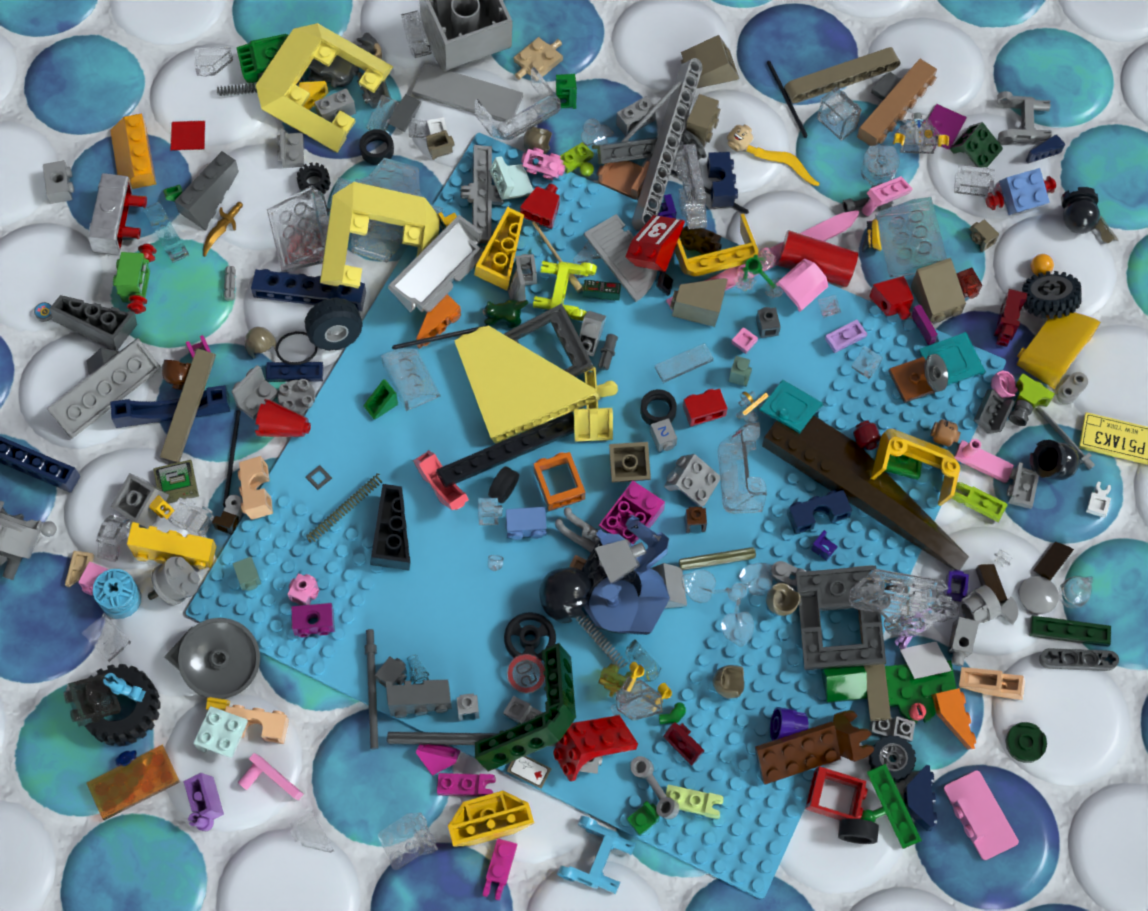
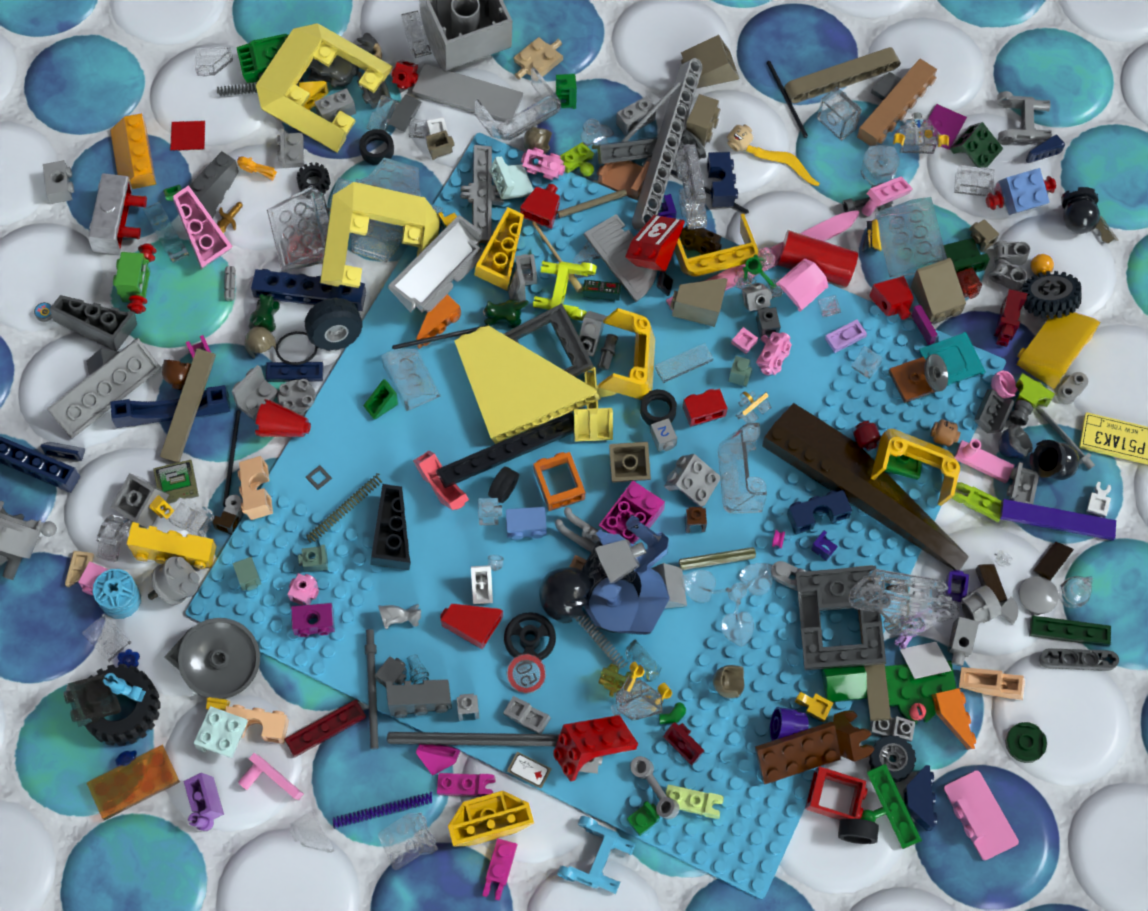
(63, 451): none -> dark blue slope
(123, 658): none -> clear blue plant
(203, 233): none -> bright pink wedge
(250, 166): none -> light orange piece
(264, 313): none -> dark green animal
(318, 563): none -> sand green brick
(325, 728): none -> dark red tile
(357, 818): none -> dark purple piece
(394, 614): none -> light grey animal
(405, 74): none -> red brick
(471, 622): none -> red slope
(481, 584): none -> white slope
(544, 728): dark green brick -> none
(592, 203): none -> dark tan bar
(641, 375): none -> yellow windscreen
(756, 297): none -> light grey brick
(774, 352): none -> bright pink brick
(778, 539): none -> dark pink bush
(782, 599): dark tan hair -> none
(791, 406): teal container -> none
(817, 706): none -> yellow plate
(966, 255): none -> dark green bracket
(1007, 275): none -> light grey piece
(1010, 252): none -> light grey piece
(1015, 442): none -> hair
(1058, 519): none -> dark purple tile

